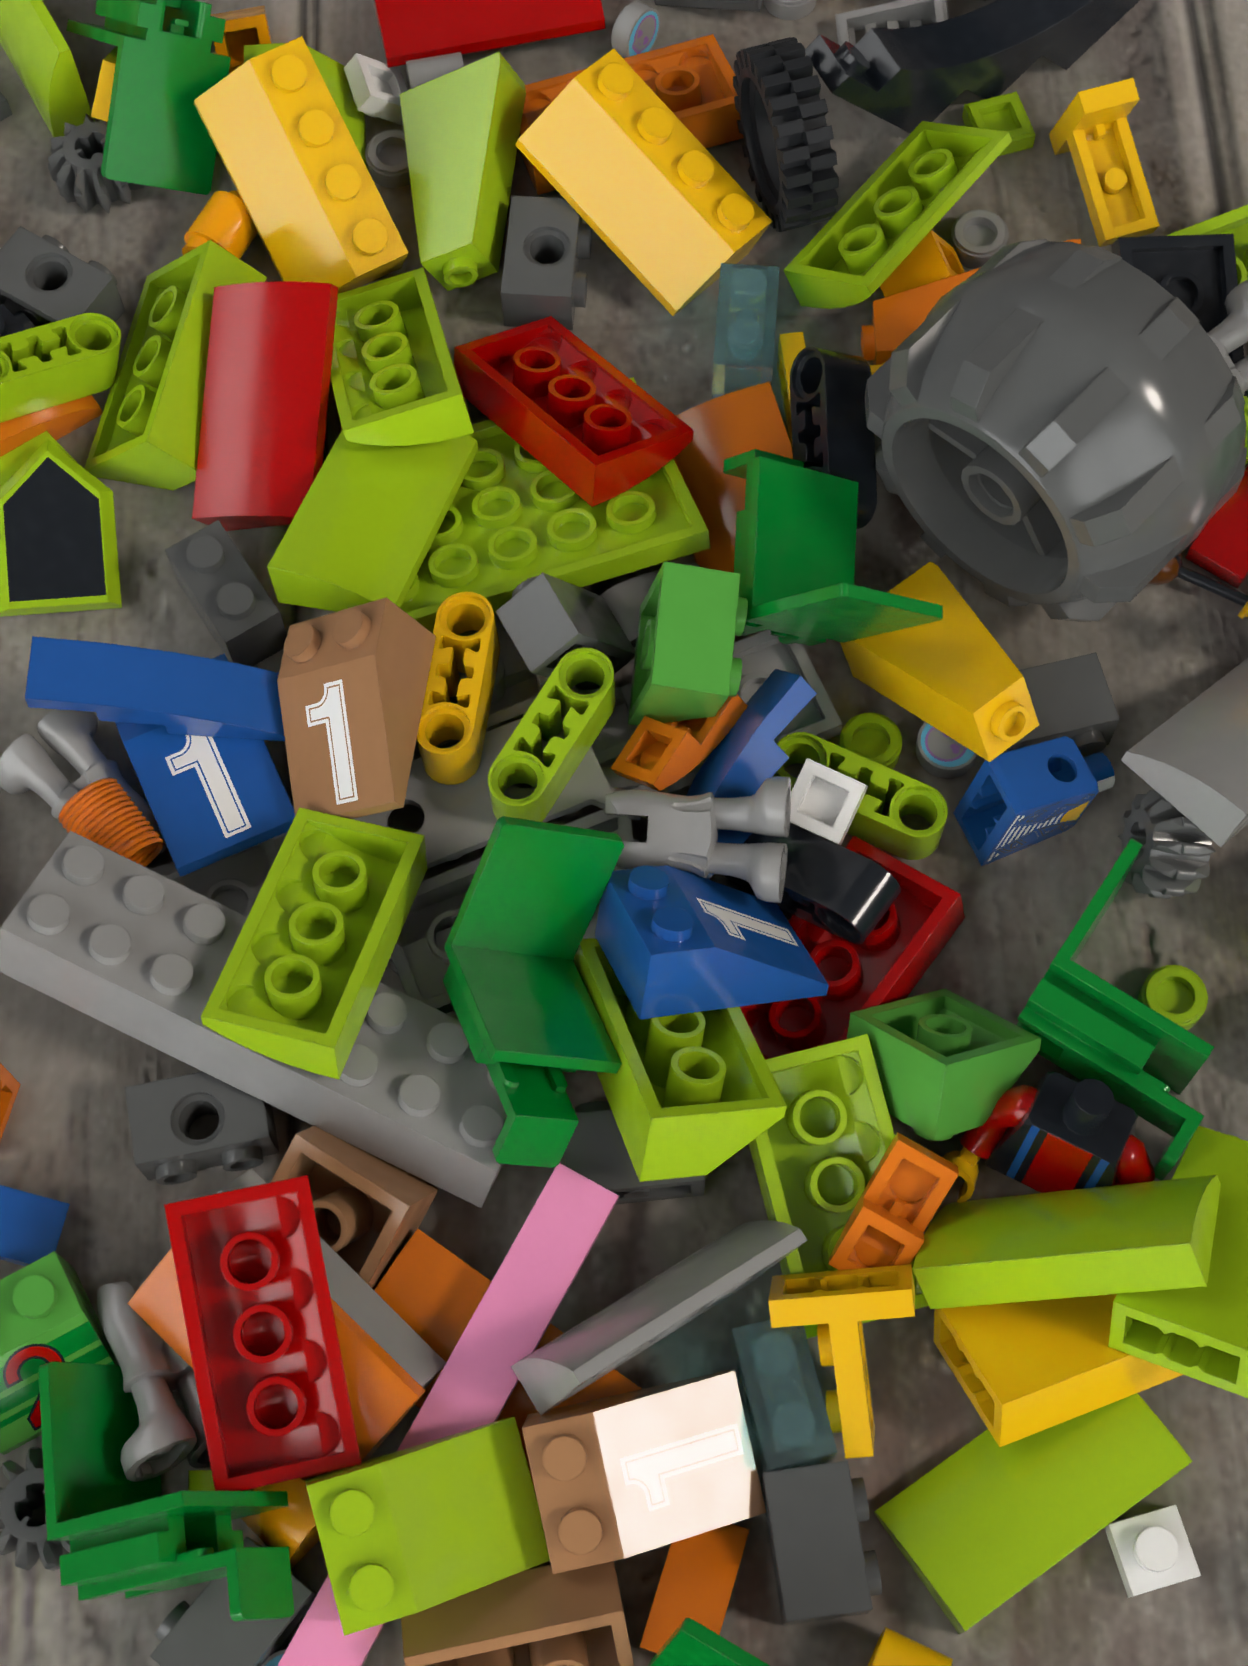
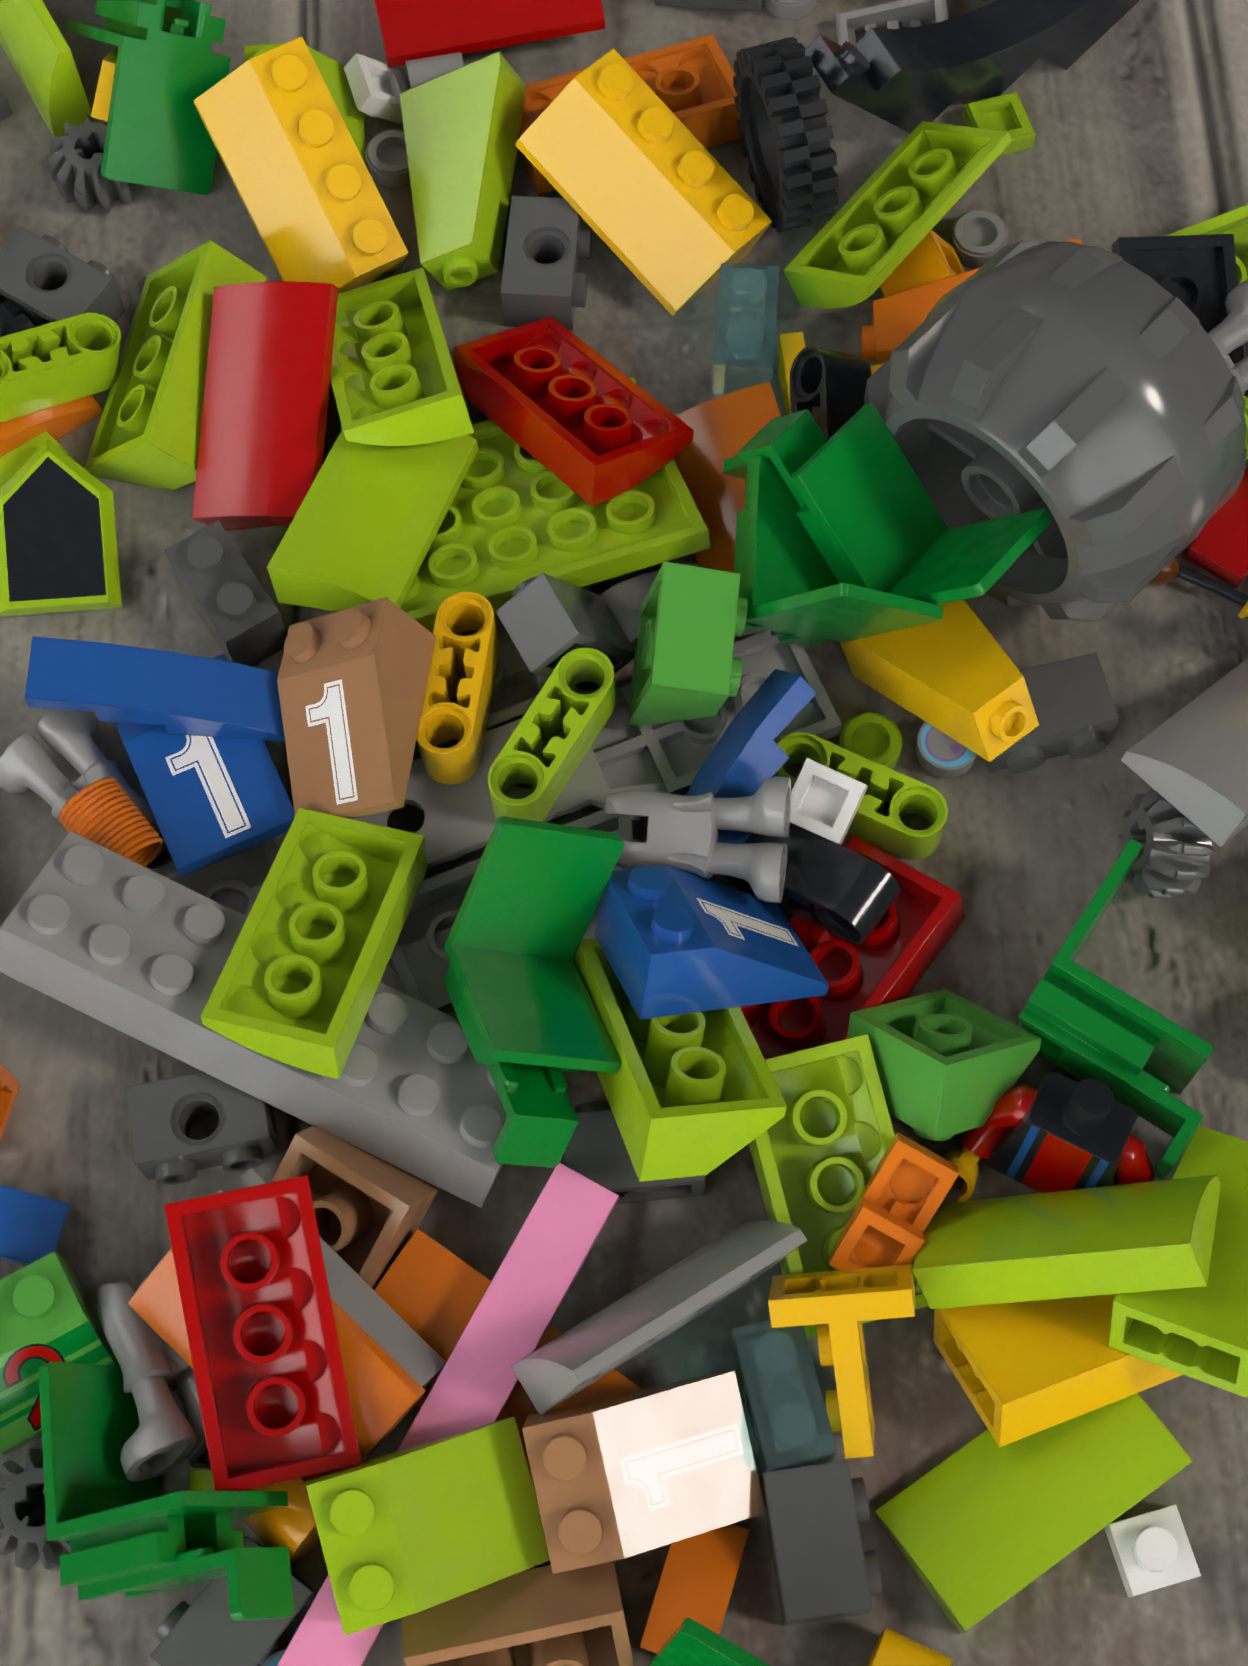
(224, 222): light orange brick -> none
(242, 28): light orange brick -> none
(635, 29): light grey tile -> none
(666, 752): orange slope -> none
(877, 517): none -> green piece
(1030, 796): blue torso -> none
(1107, 160): yellow bracket -> none
(1175, 994): lime tile -> none

